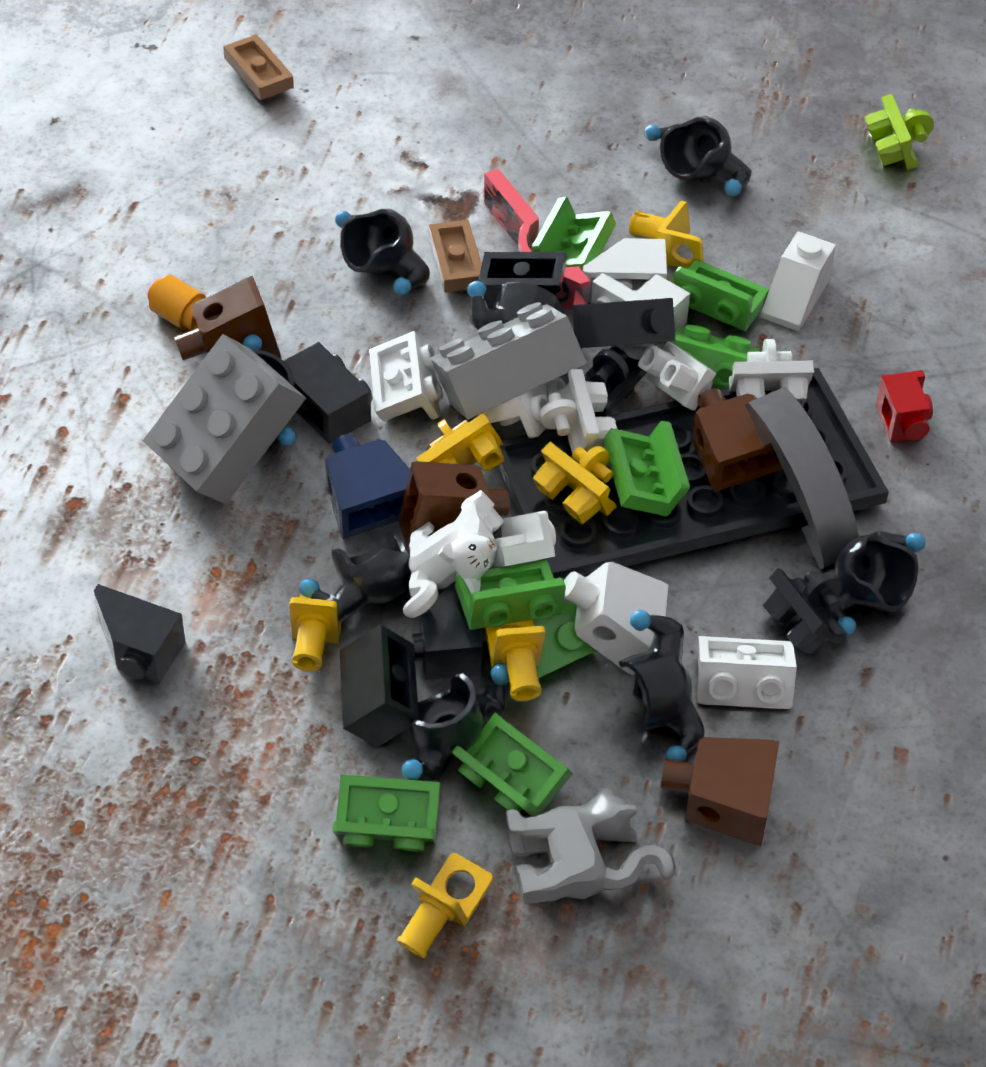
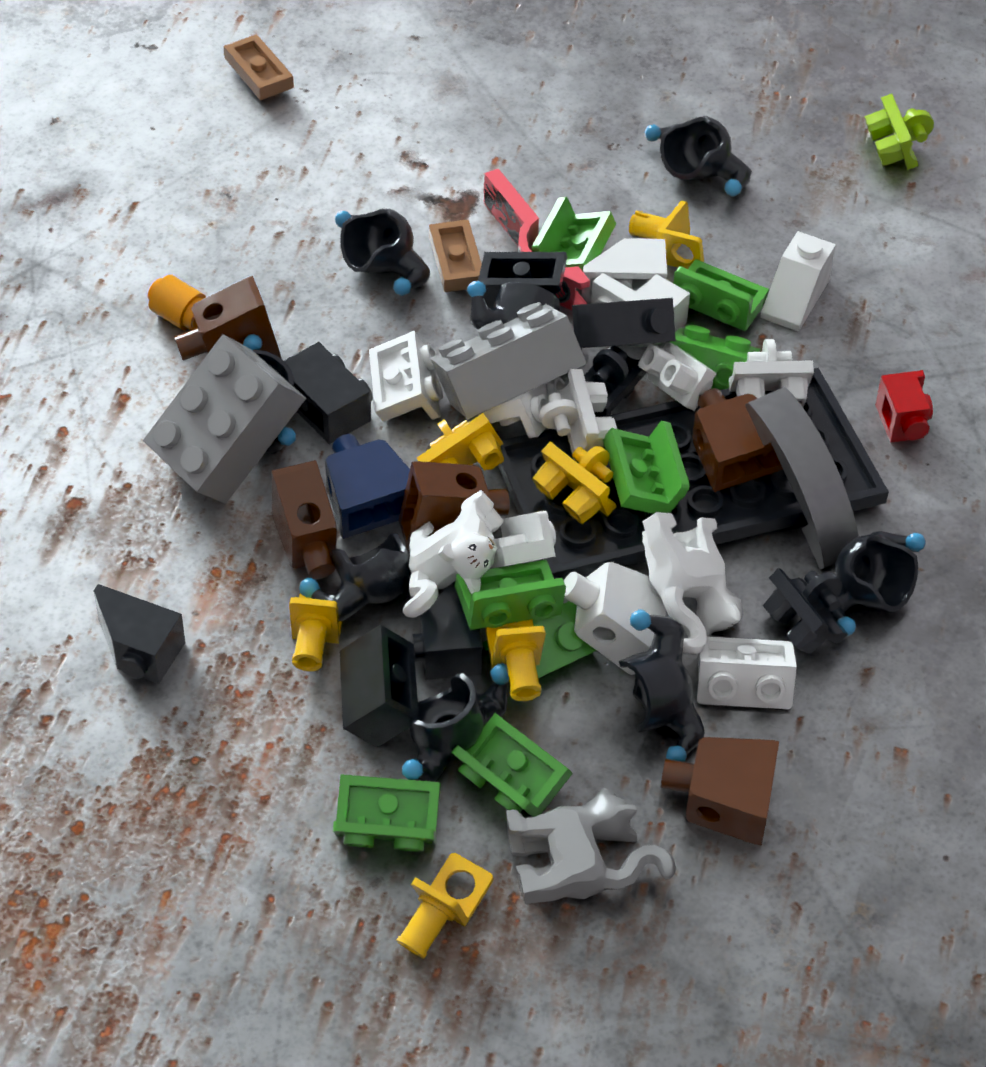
(304, 518): none -> reddish brown torso
(690, 567): none -> white animal

